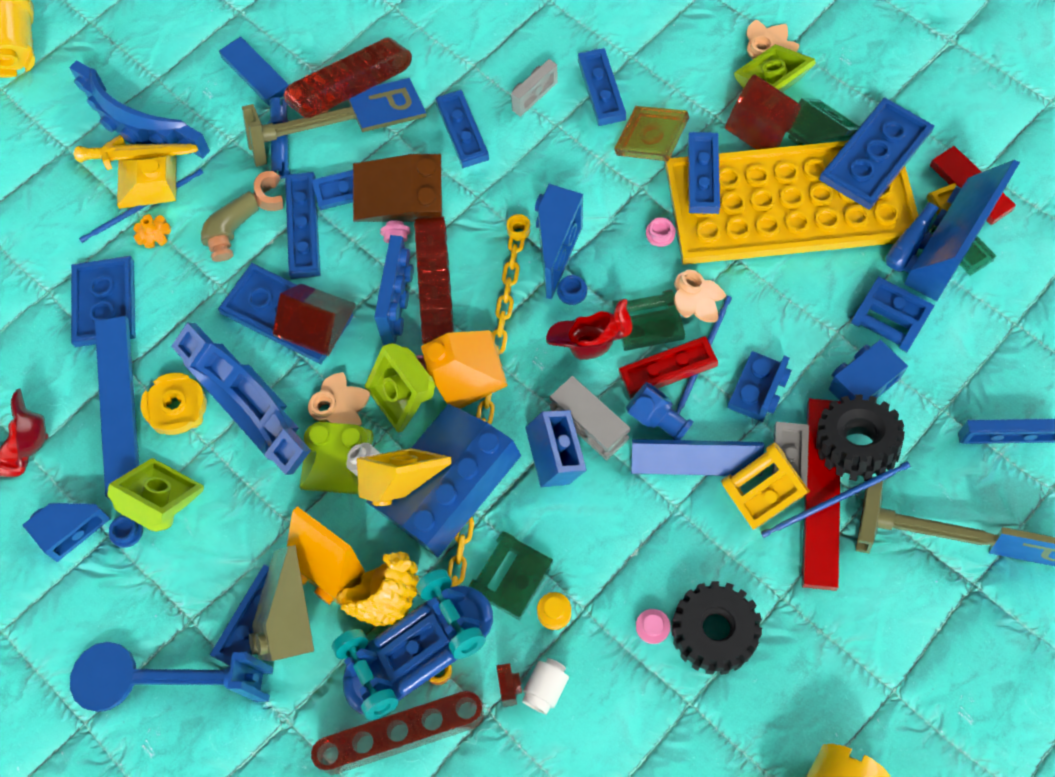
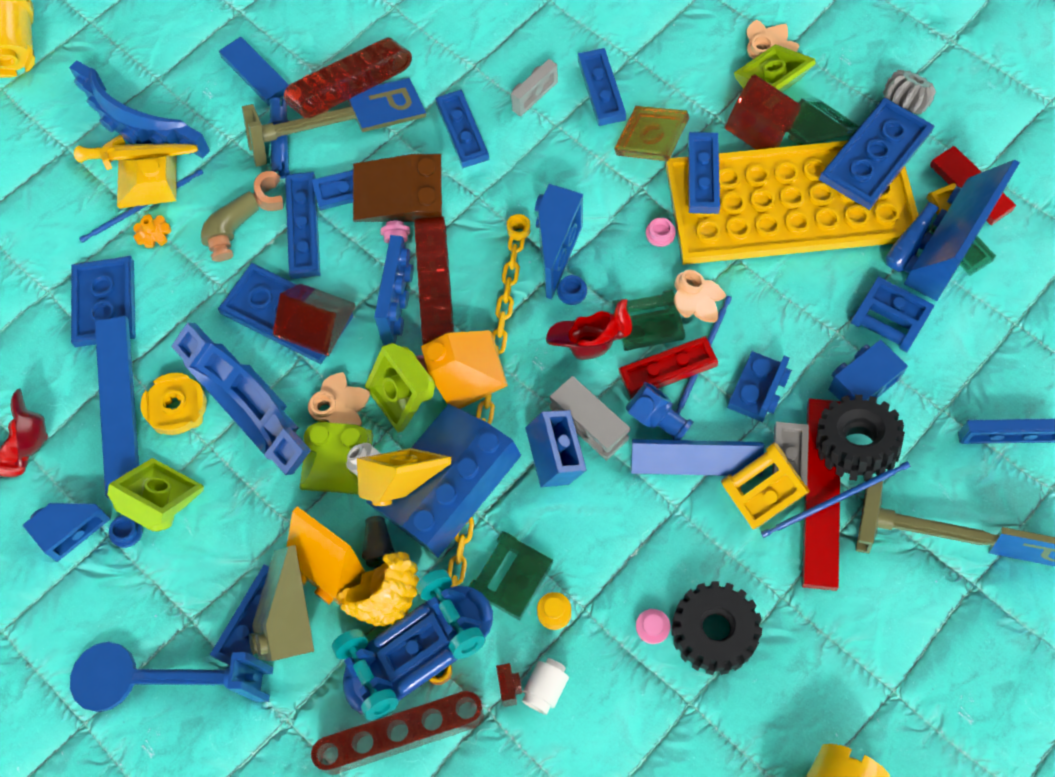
(376, 541): none -> clear smoke cone
(909, 91): none -> light grey gear

